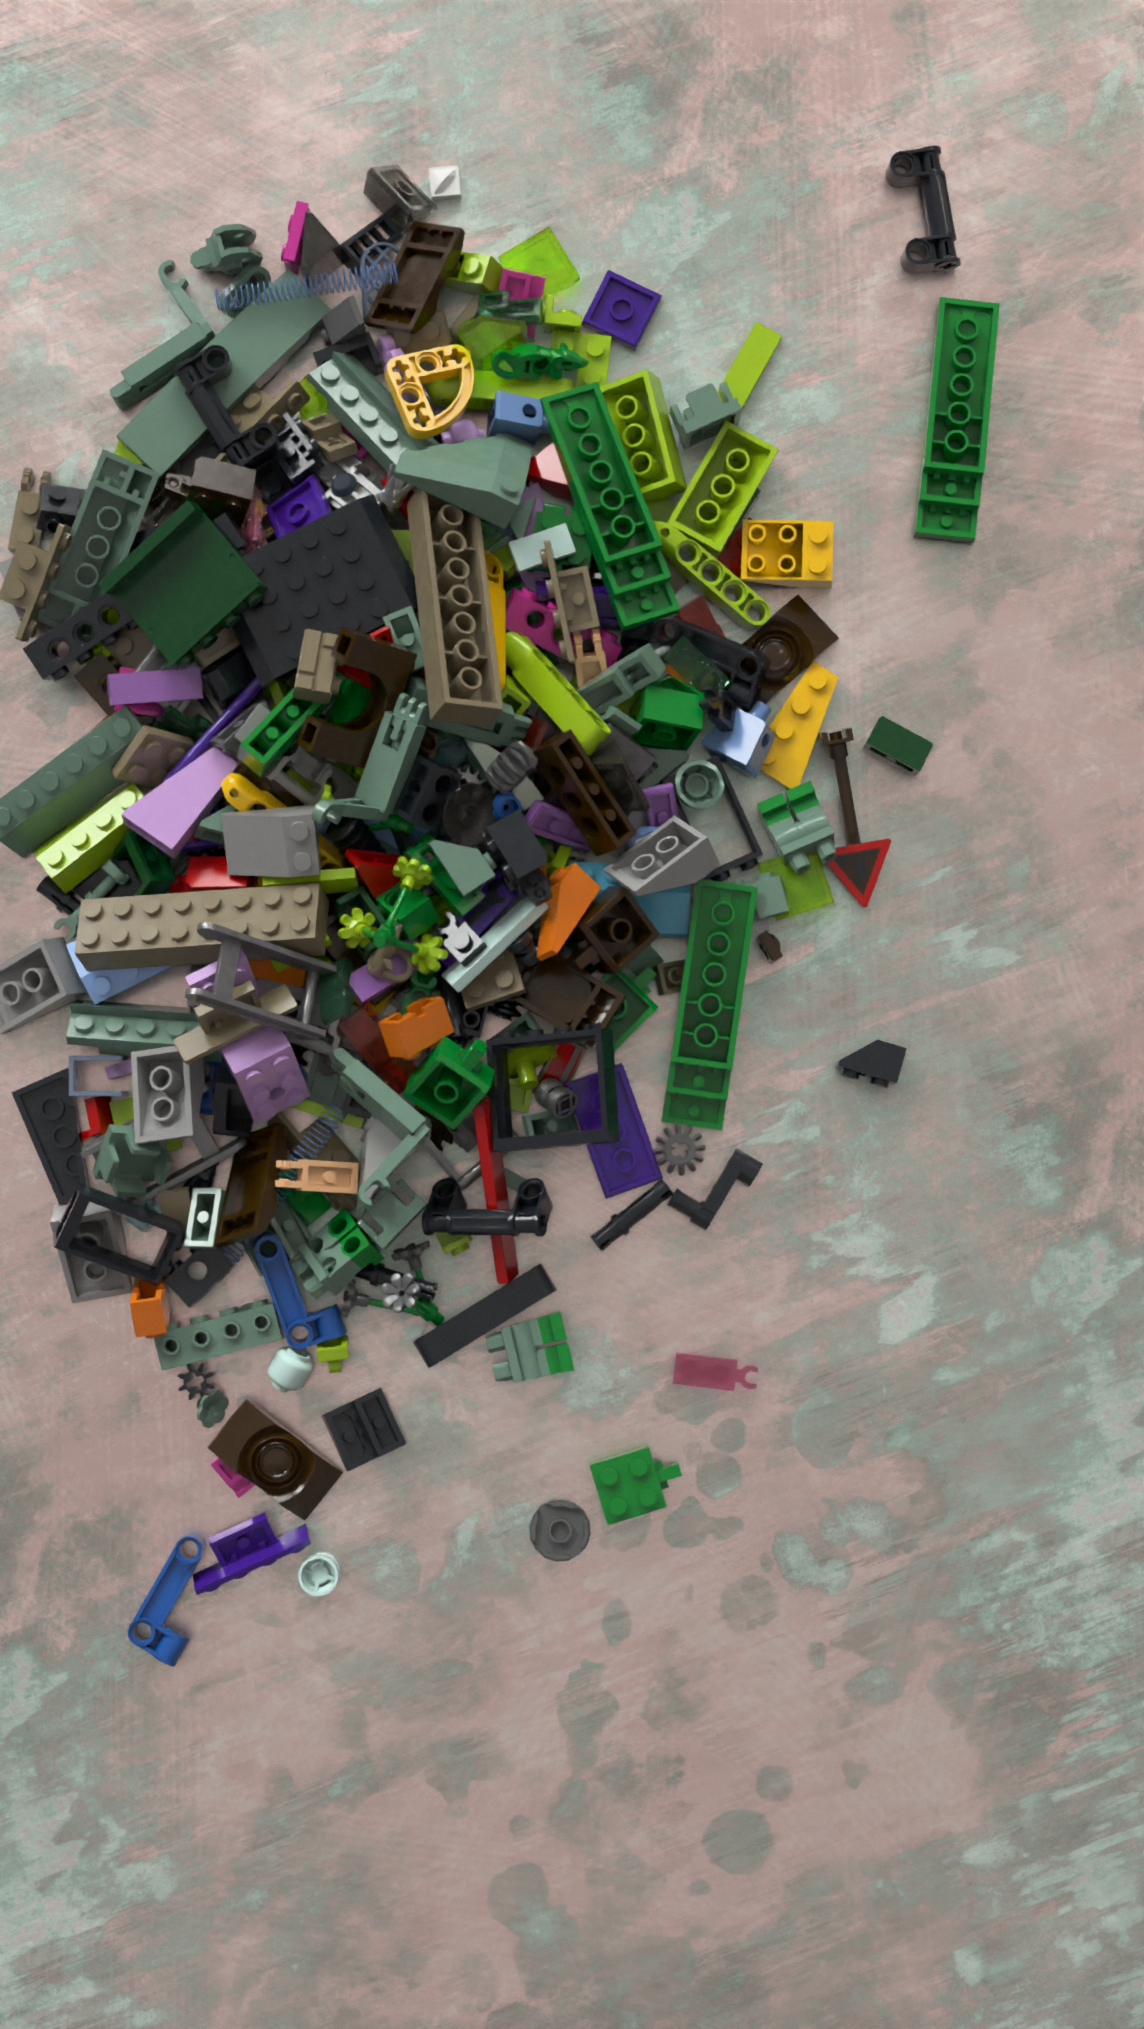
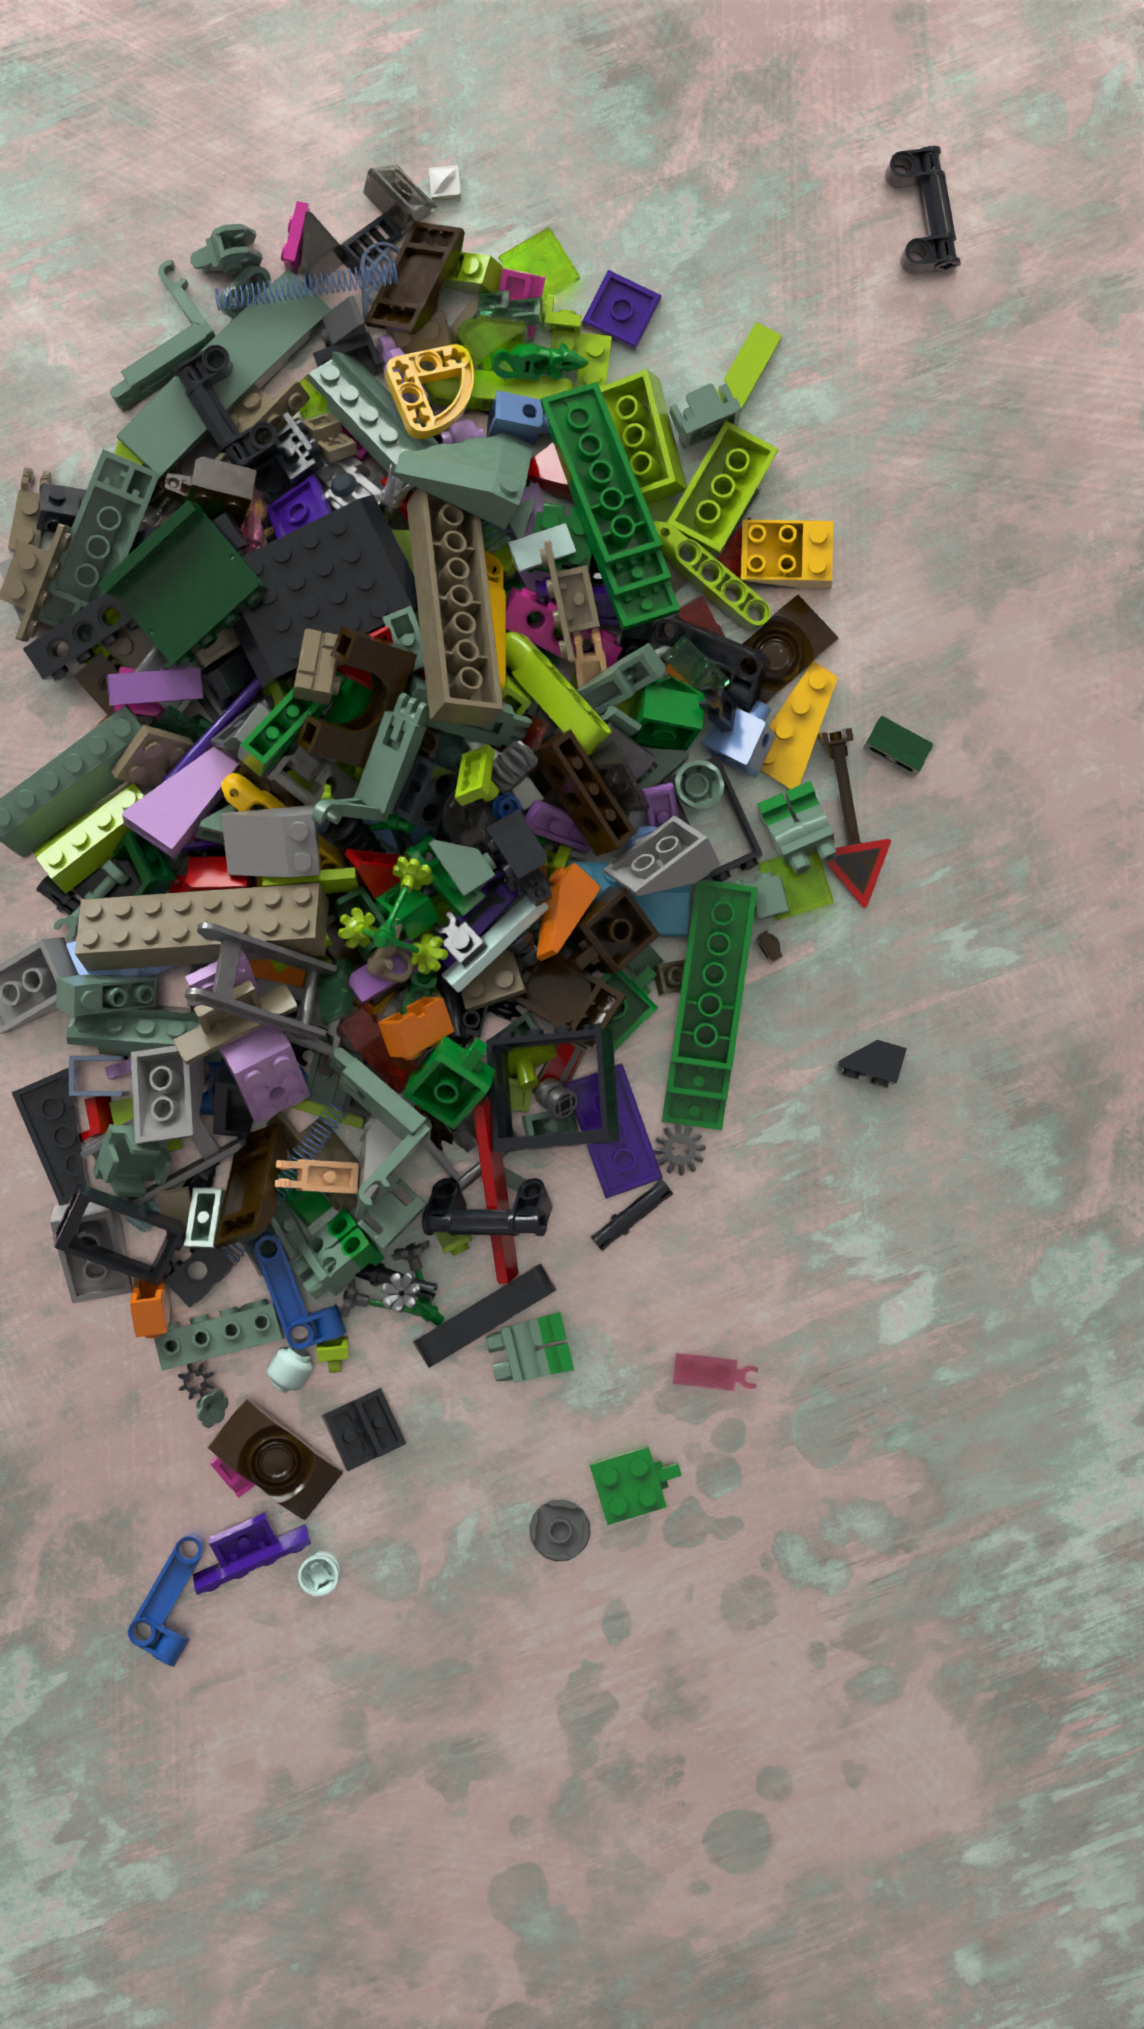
(105, 993): none -> sand green slope
(475, 776): none -> lime tile
(739, 1167): black beam -> none
(957, 420): green slope -> none

